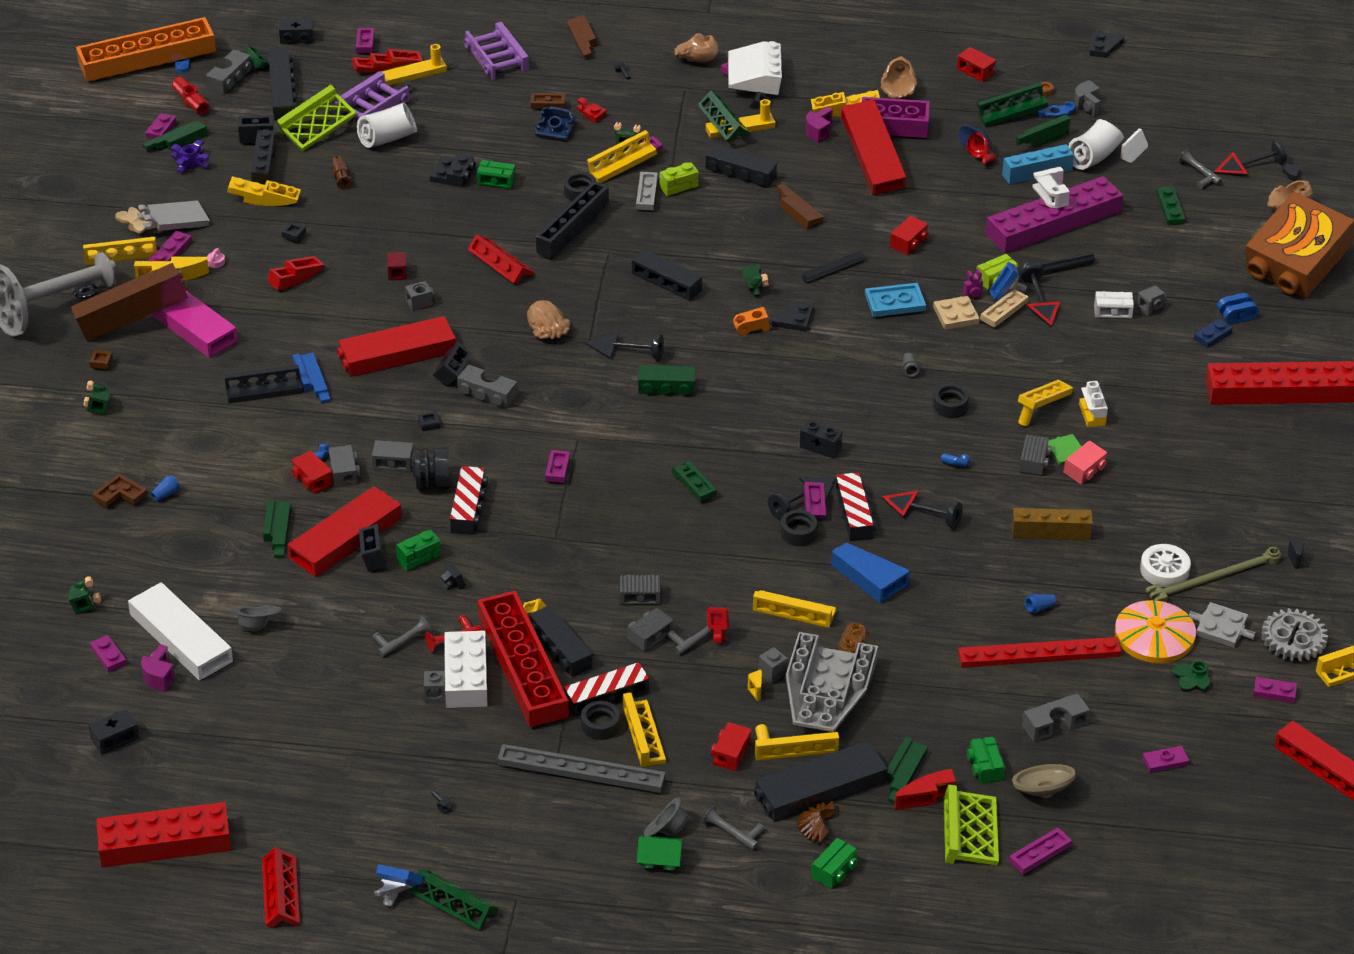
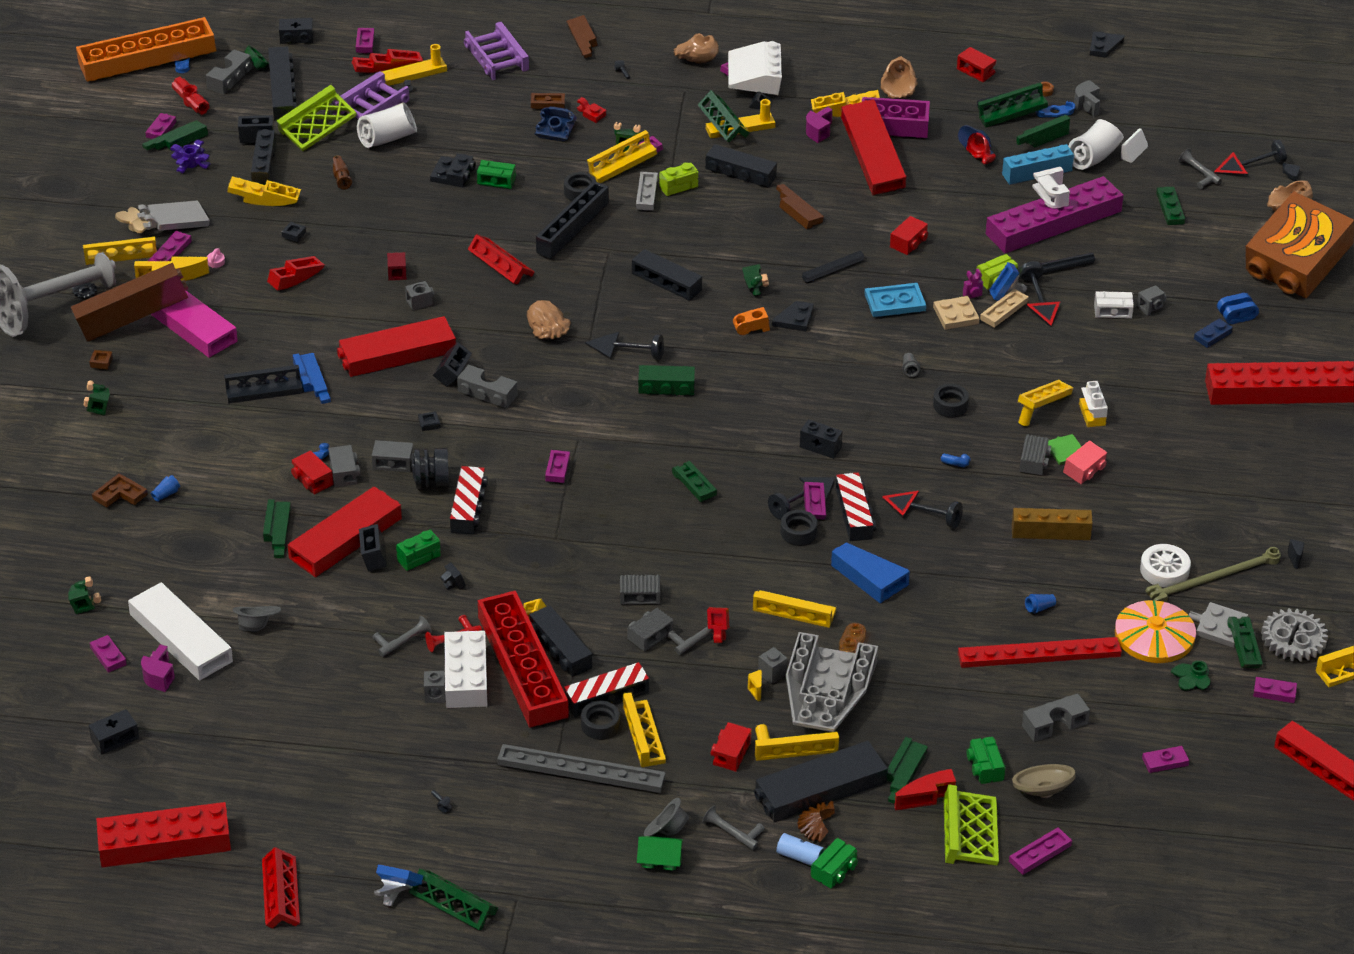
(795, 849): none -> light blue pin
(1245, 642): none -> dark green plate

